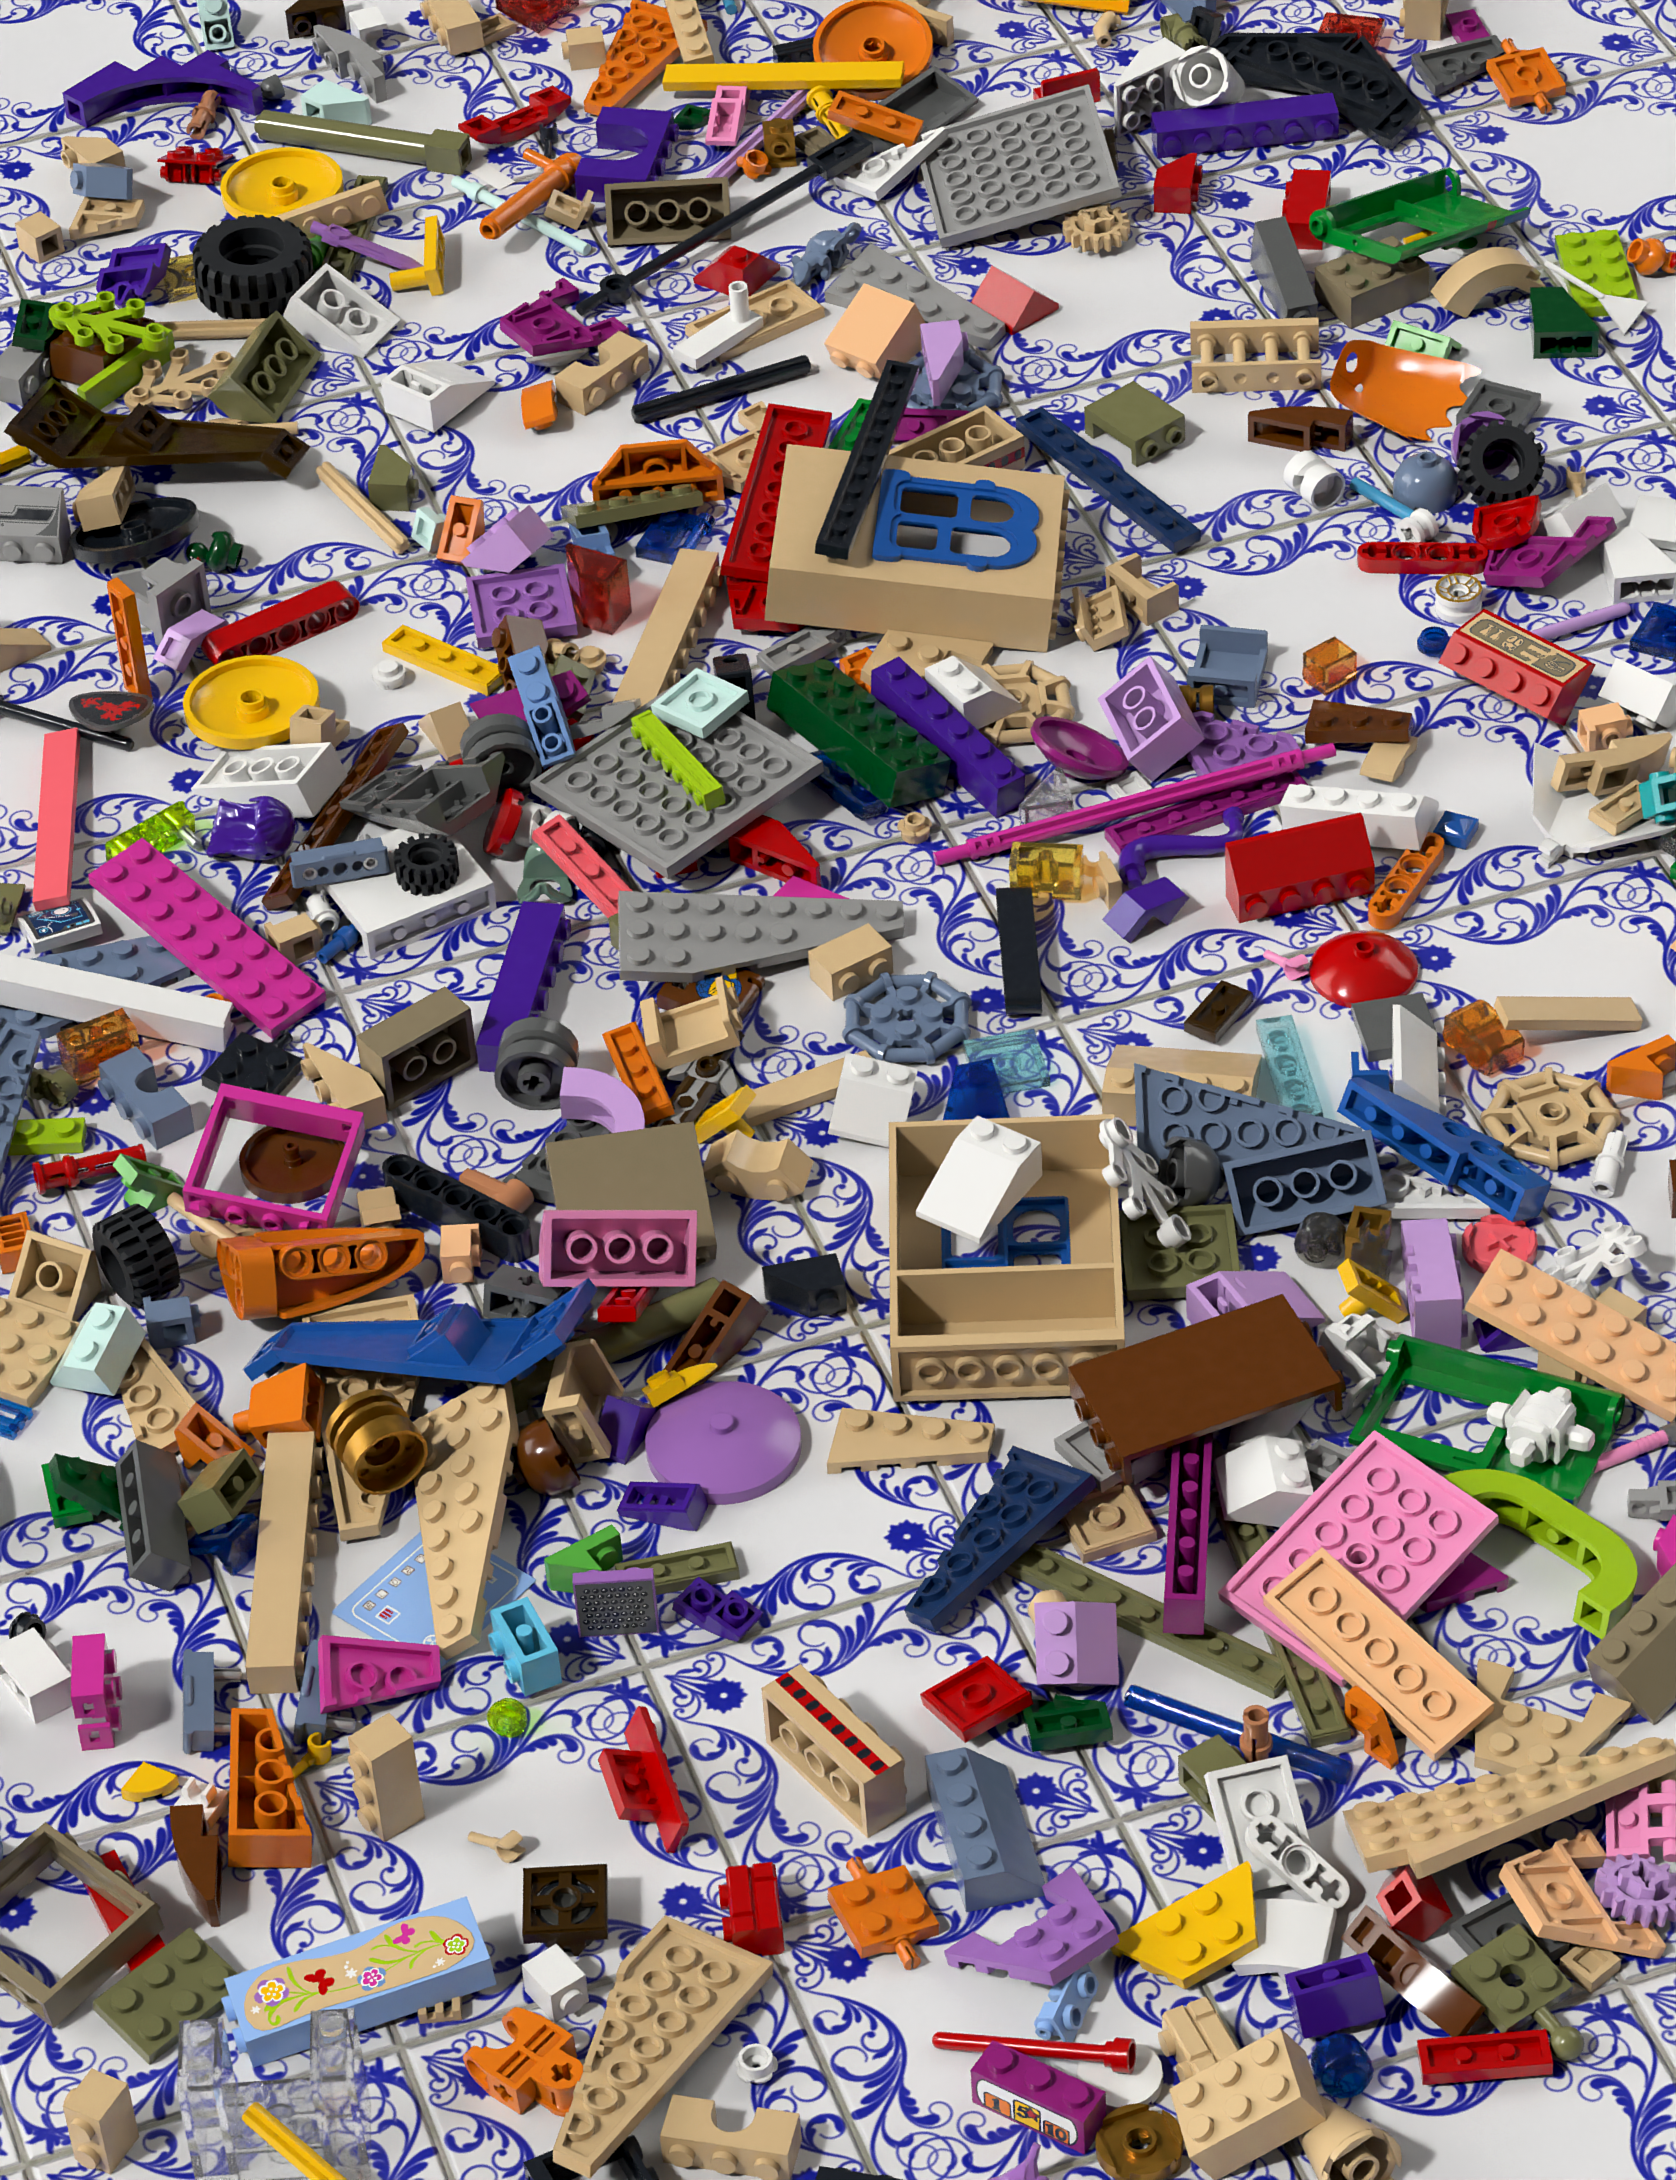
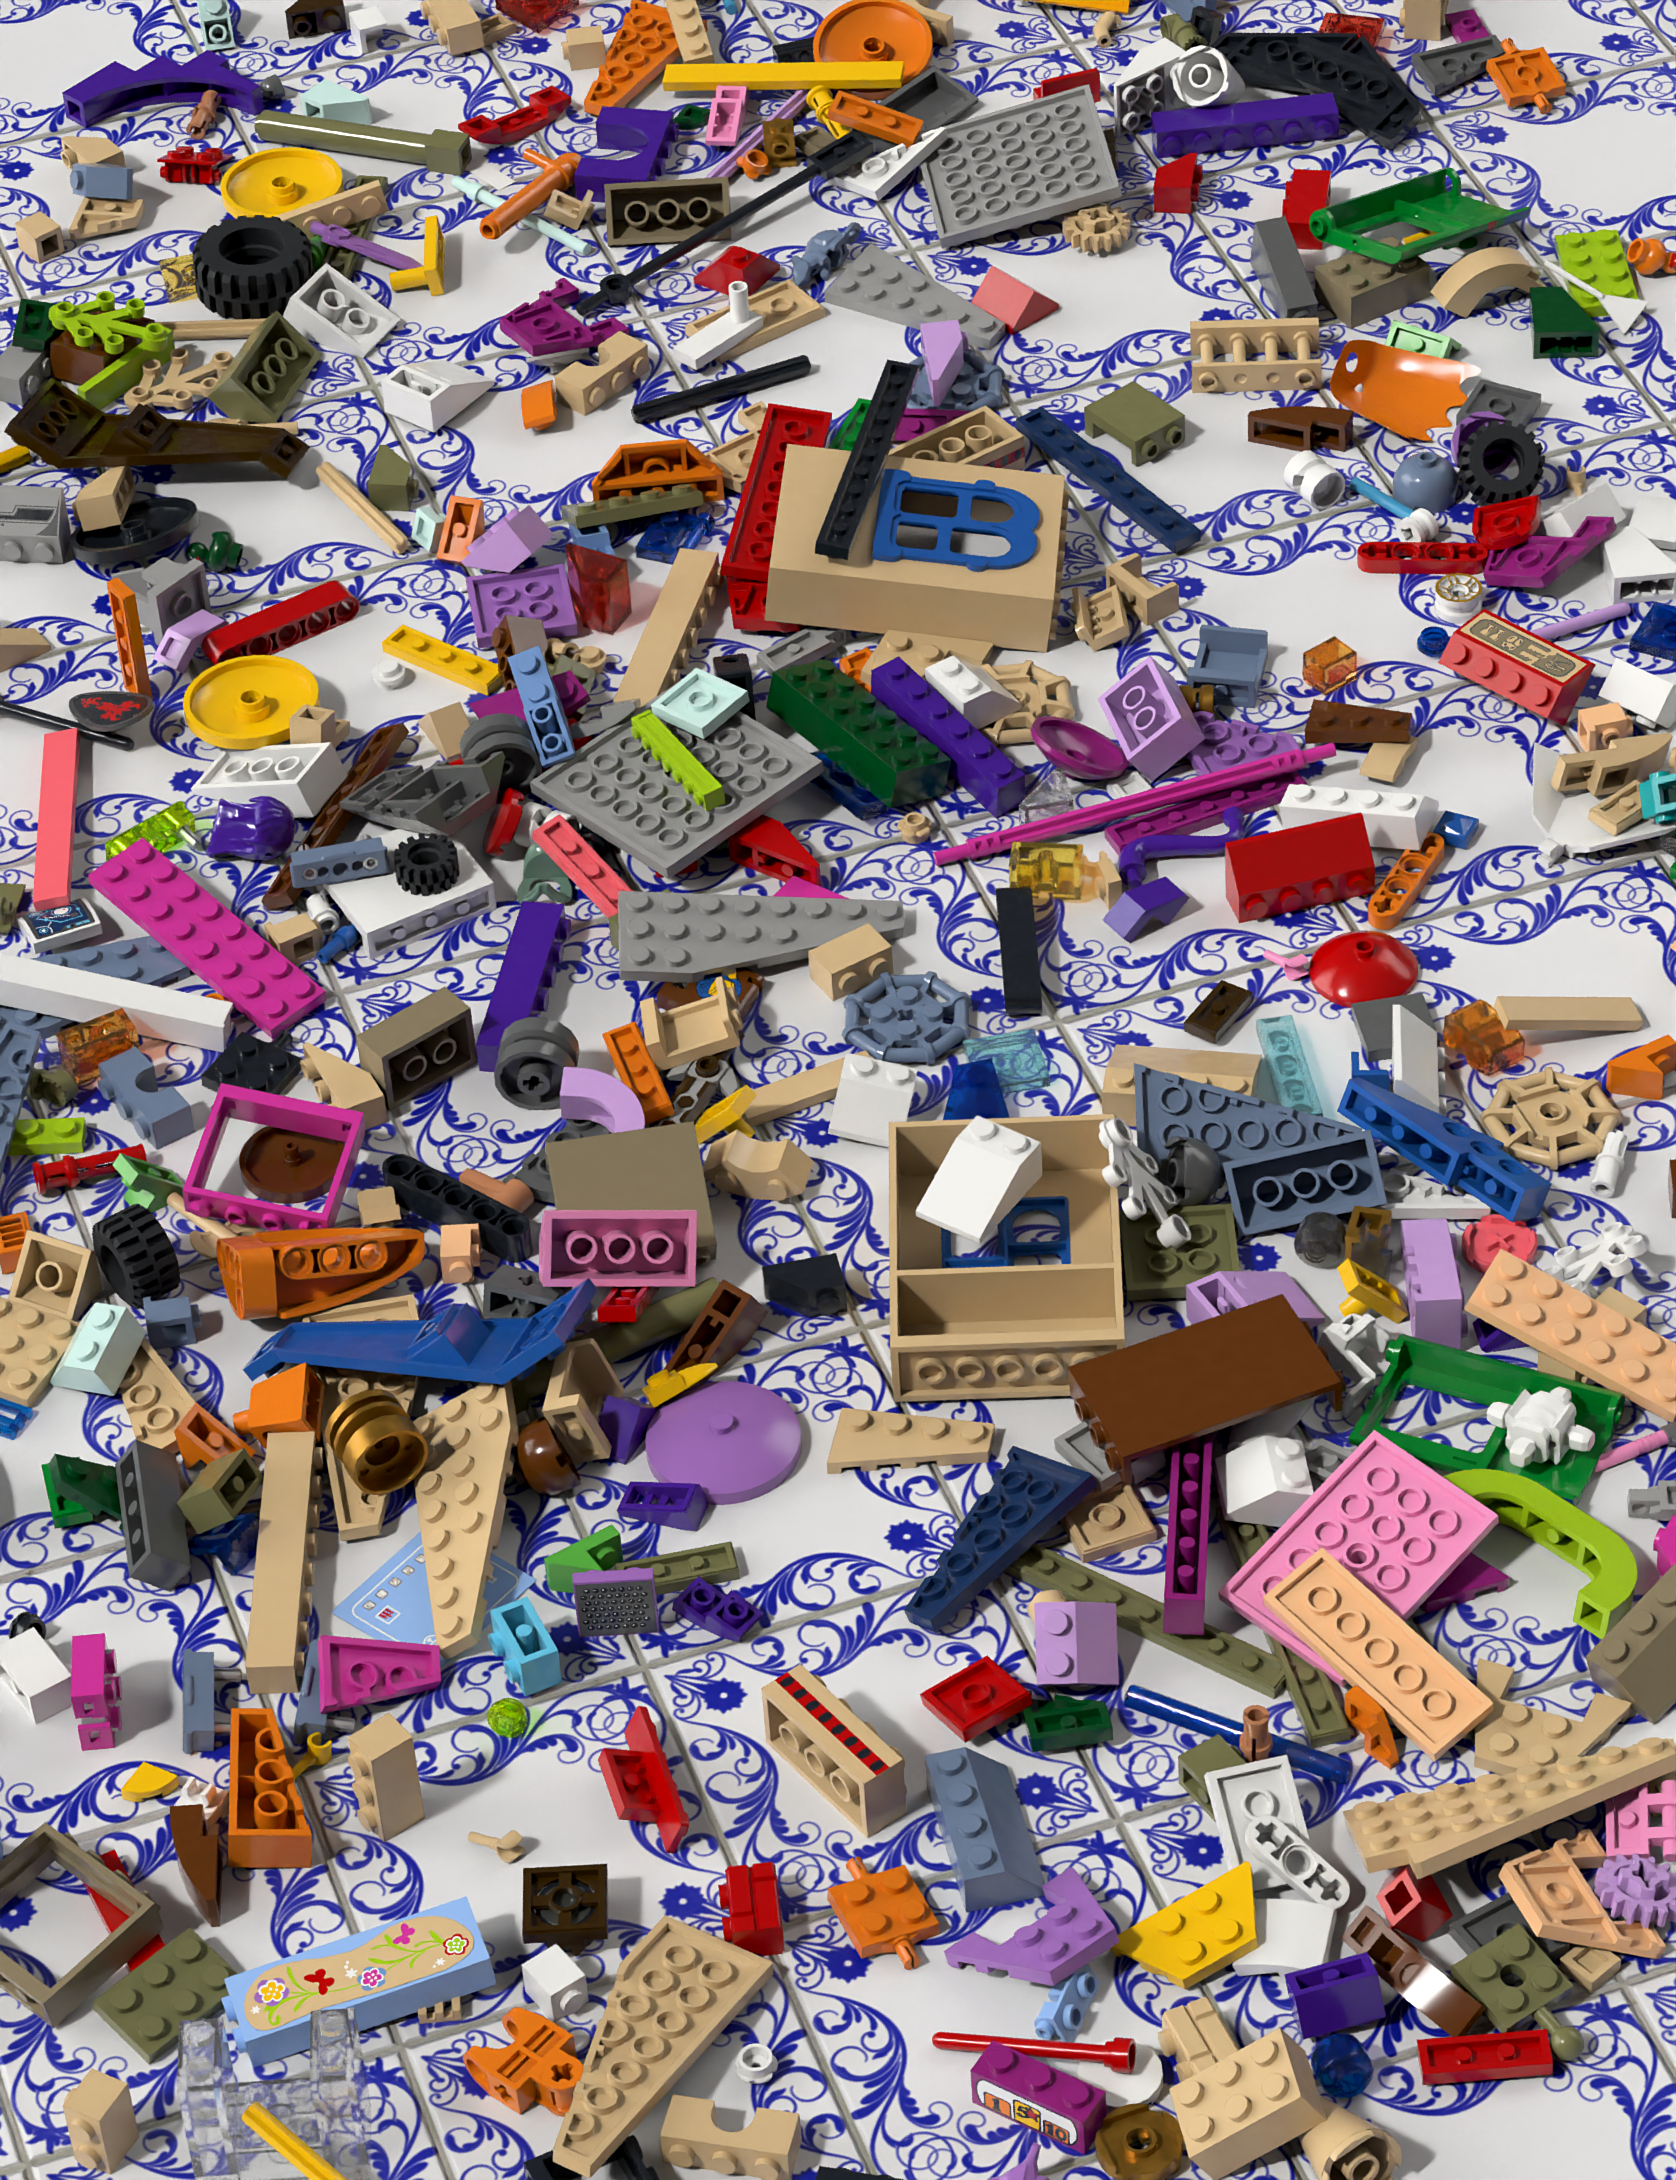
(134, 271): dark purple plate -> none
(351, 58): light grey slope -> none
(548, 137): black hand -> none
(874, 330): light nougat slope -> none

